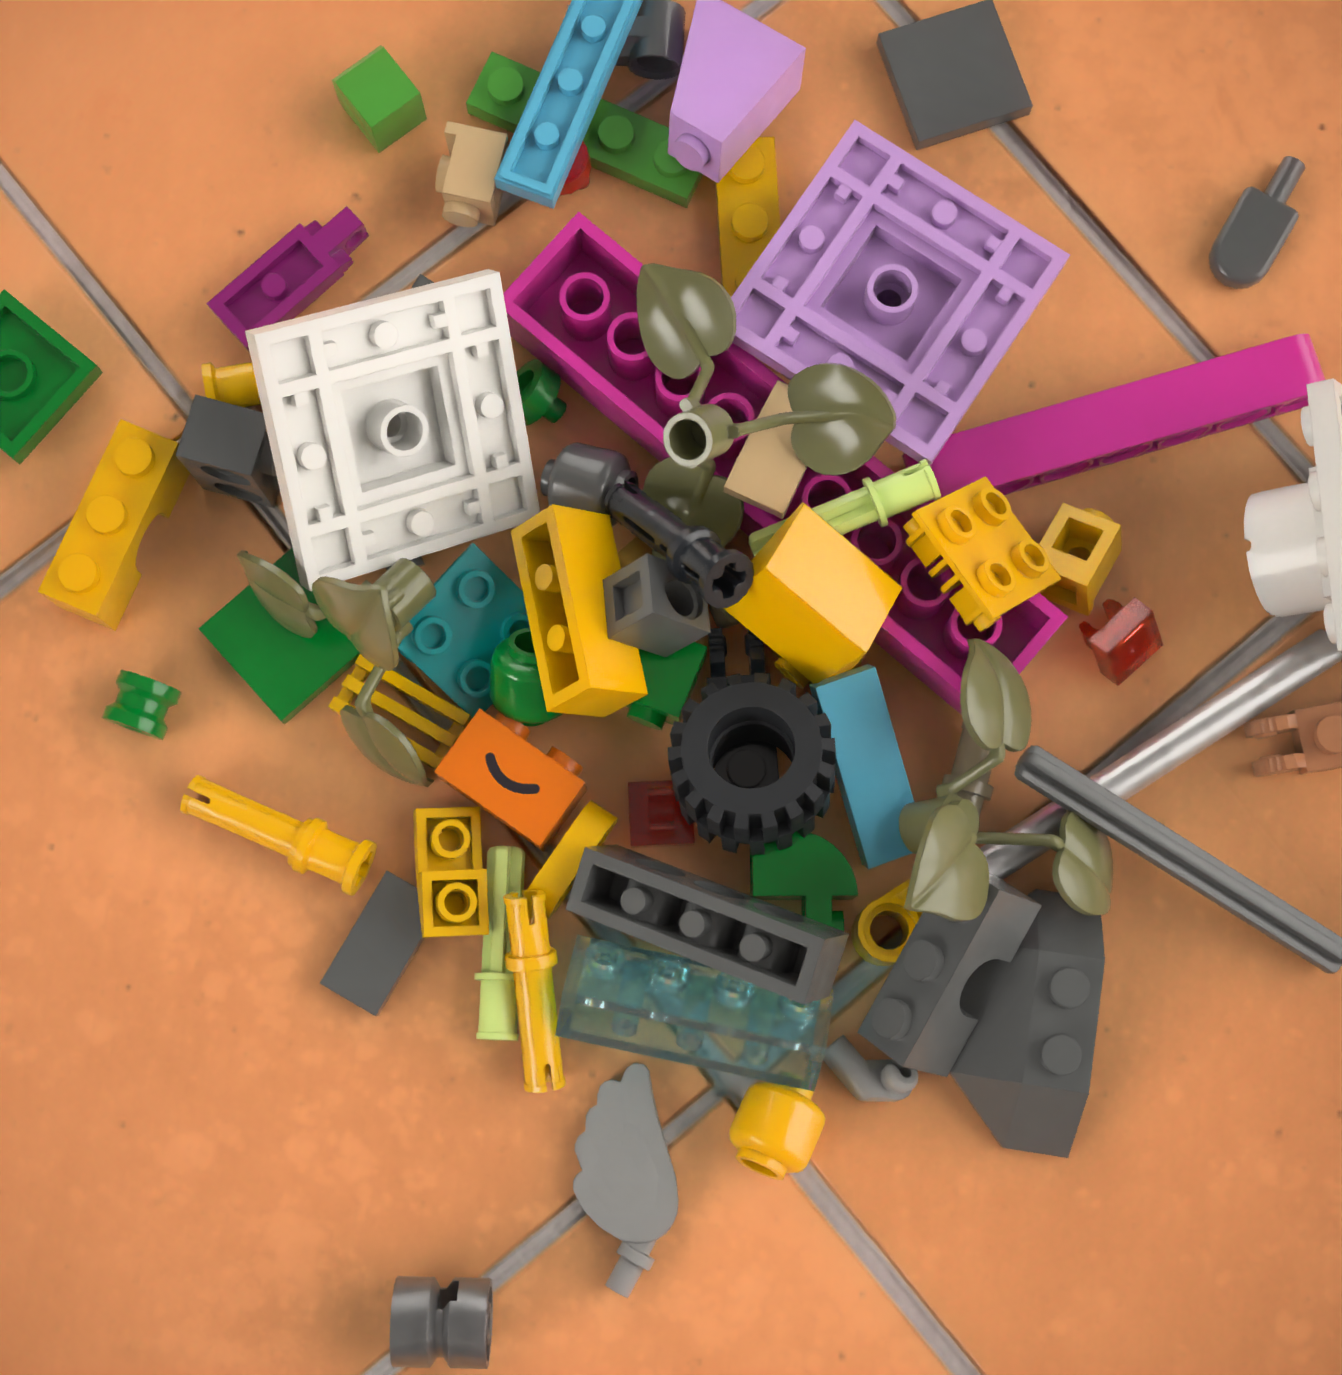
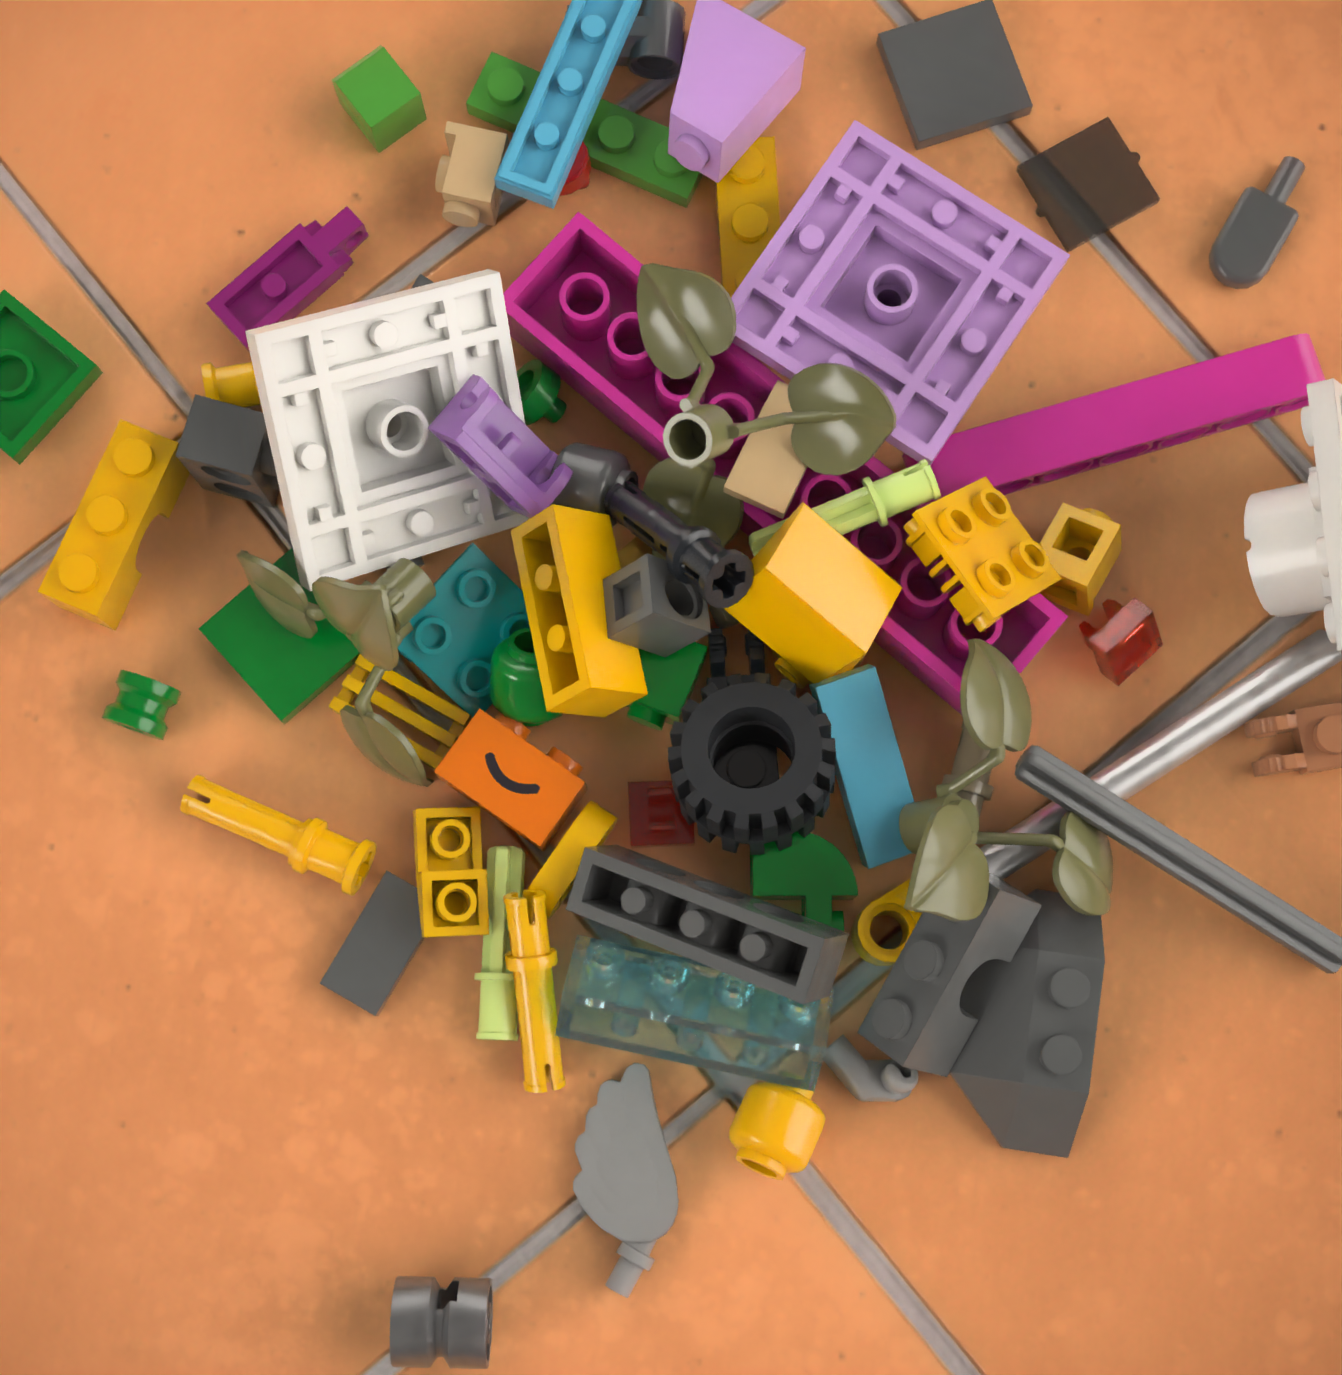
(500, 448): none -> medium lavender hinge
(1087, 184): none -> clear smoke piece

